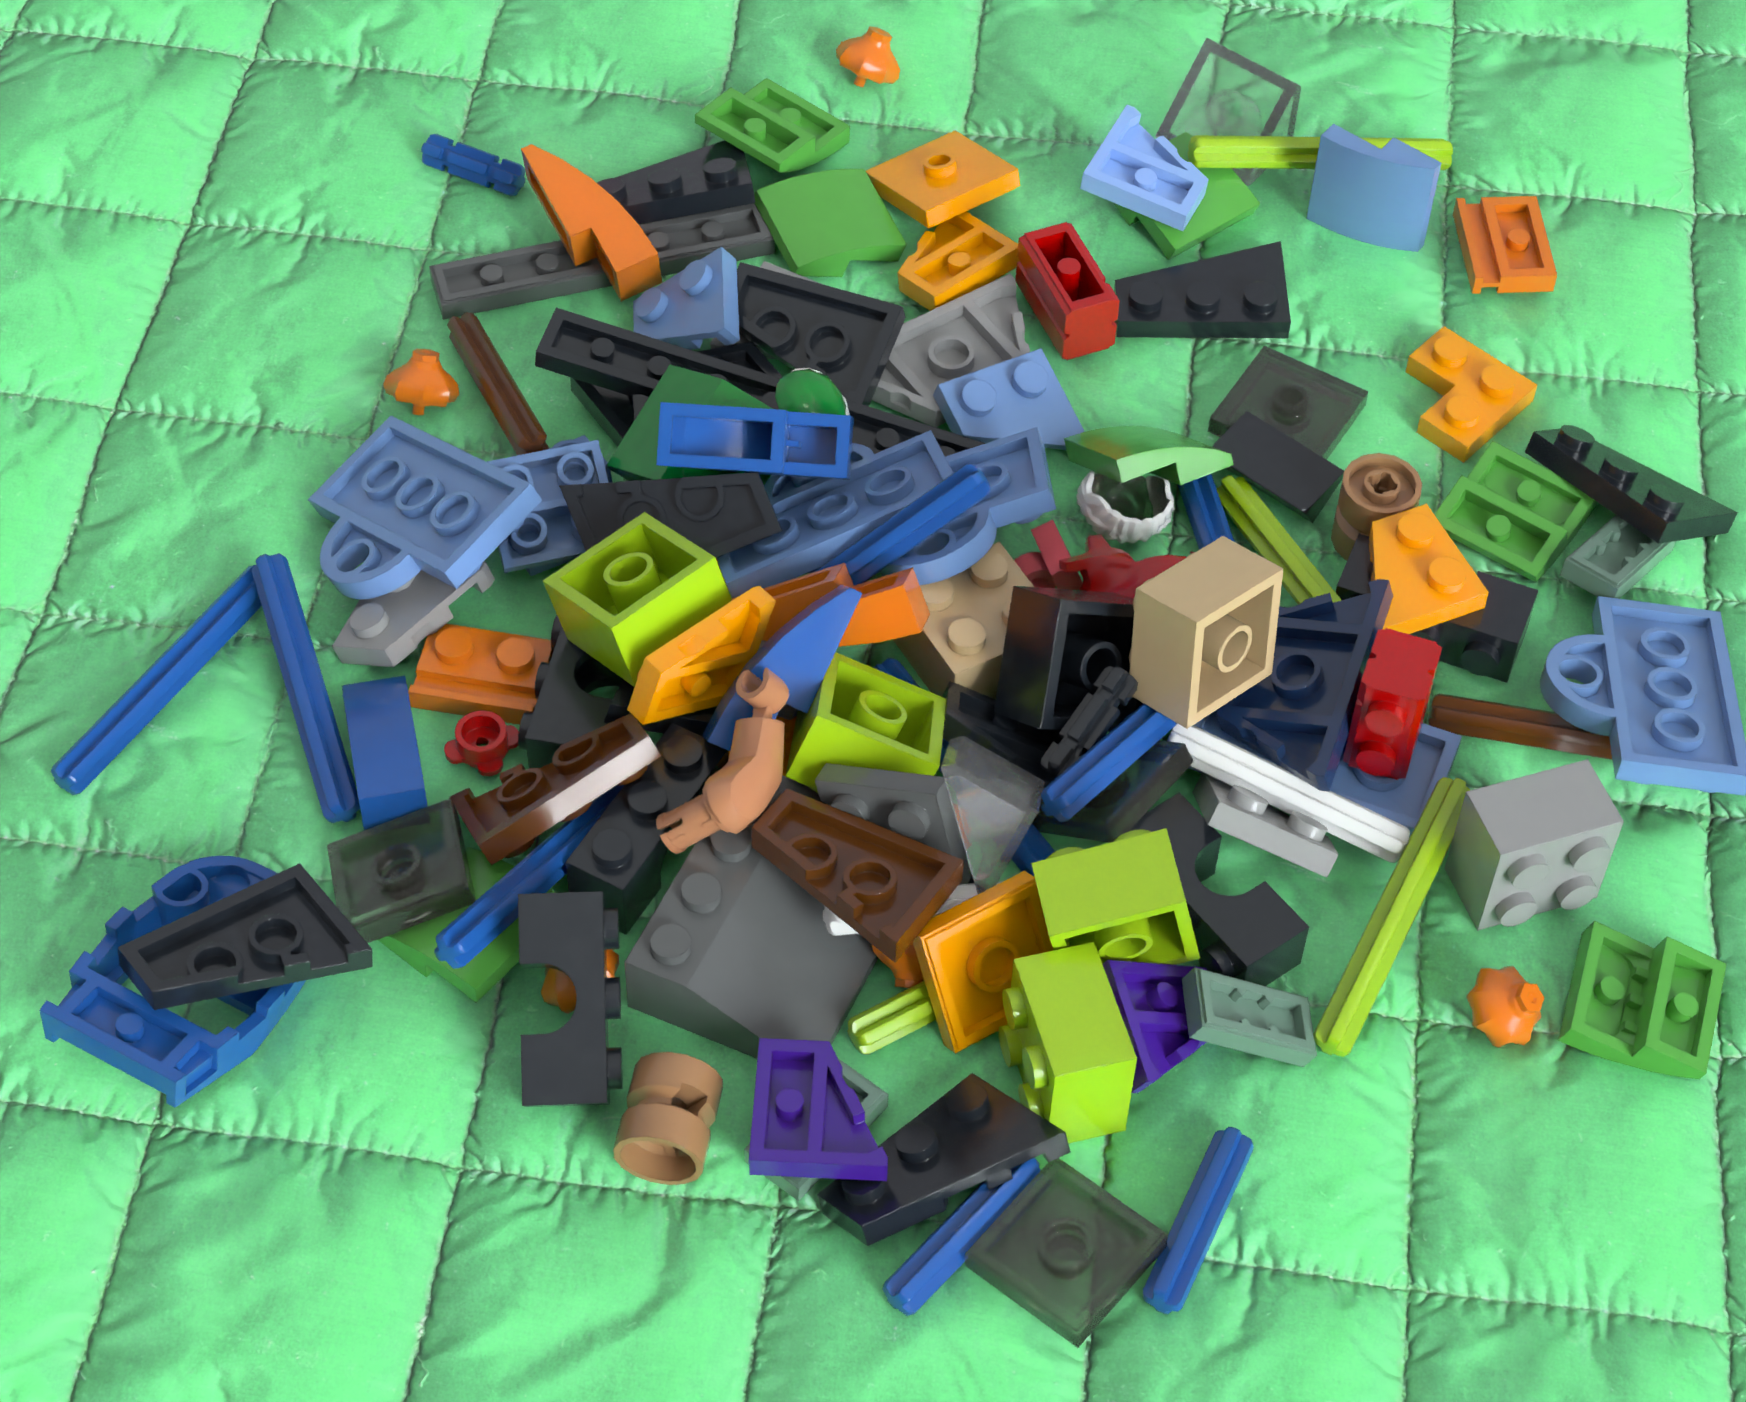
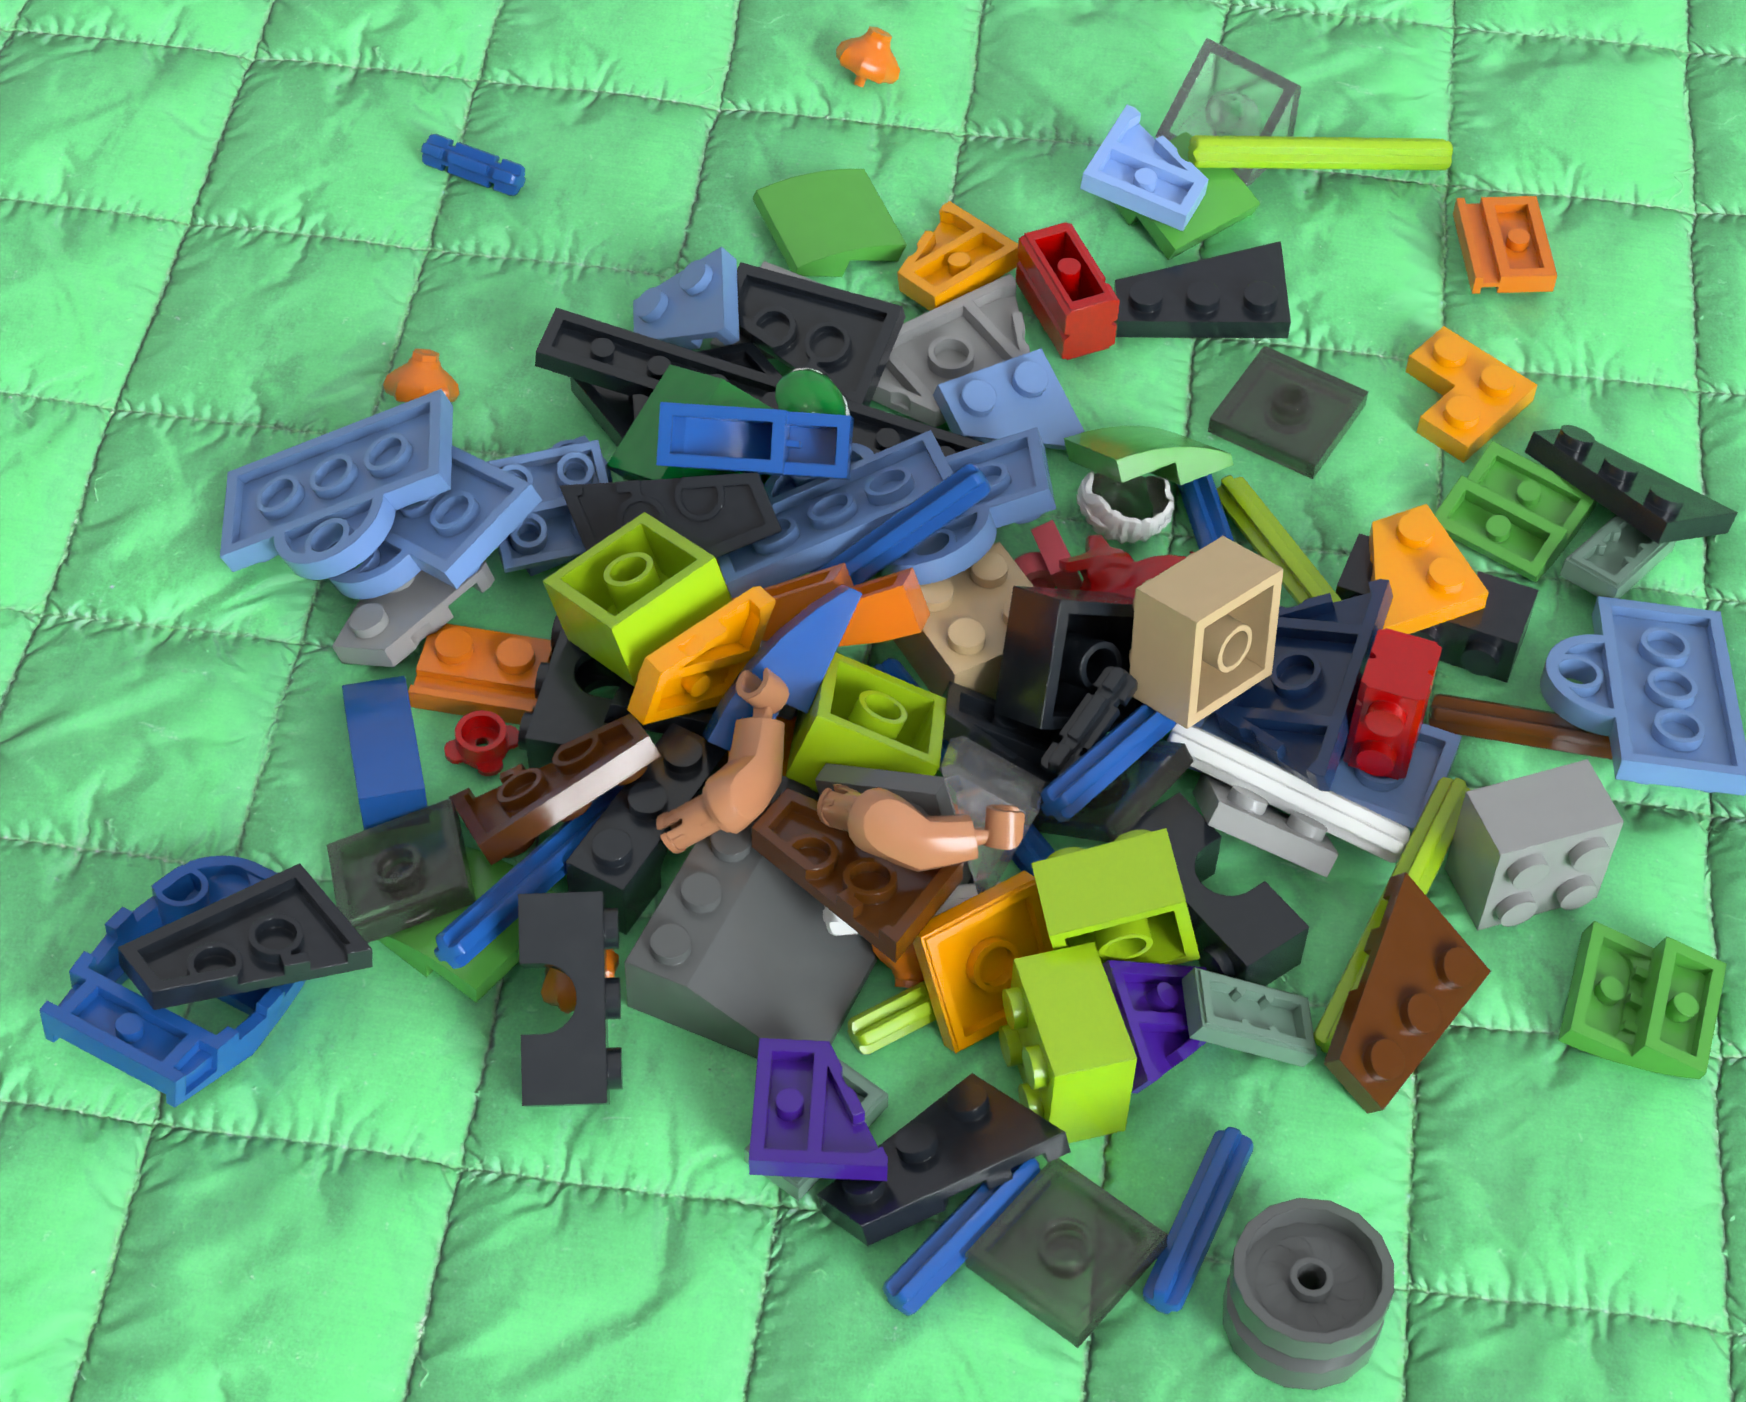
(157, 685): blue axle -> none
(306, 688): blue axle -> none
(338, 490): none -> medium blue plate
(496, 385): reddish brown axle -> none
(549, 272): dark grey tile -> none
(592, 223): orange slope -> none
(668, 1118): medium nougat wheel -> none
(685, 185): black wing -> none
(774, 126): bright green slope -> none
(901, 834): none -> nougat arm
(943, 179): light orange plate -> none
(1280, 466): black slope -> none
(1307, 1293): none -> dark grey wheel
(1369, 491): medium nougat wheel -> none
(1373, 191): medium blue slope -> none
(1406, 997): none -> reddish brown wing
(1505, 1006): orange piece -> none

